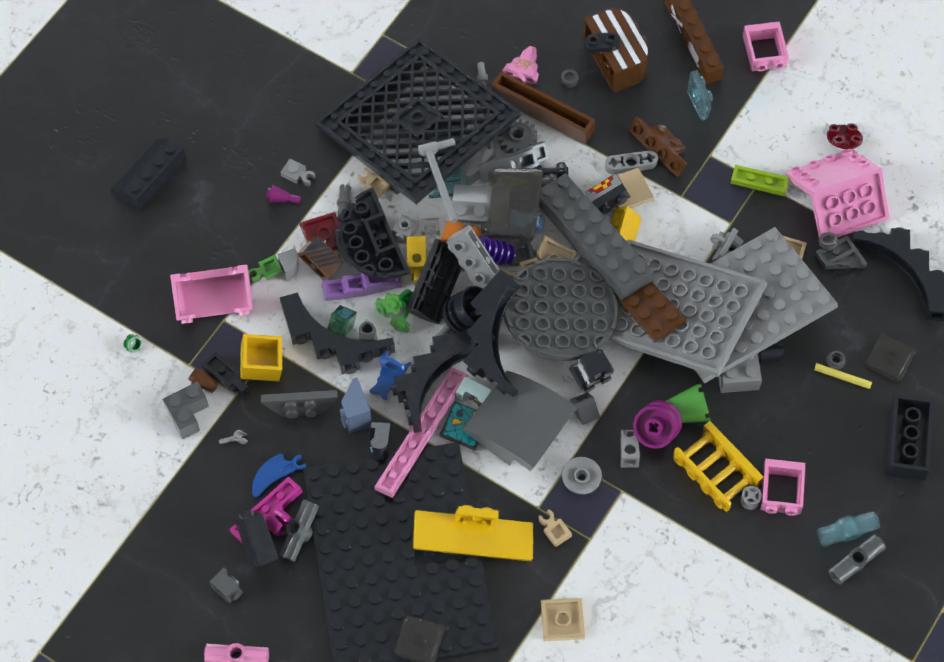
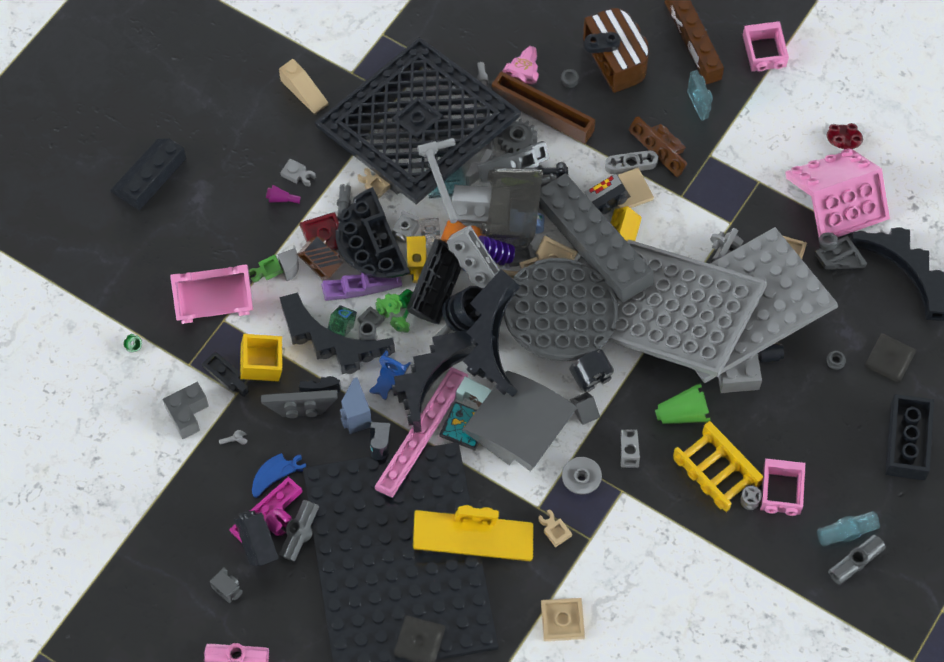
(204, 379): reddish brown cone -> none
(302, 86): none -> tan slope
(326, 384): none -> black slope
(372, 316): none -> dark grey tile
(653, 311): reddish brown plate -> none
(657, 424): magenta wheel -> none
(759, 180): lime plate -> none
(843, 376): light yellow bar -> none

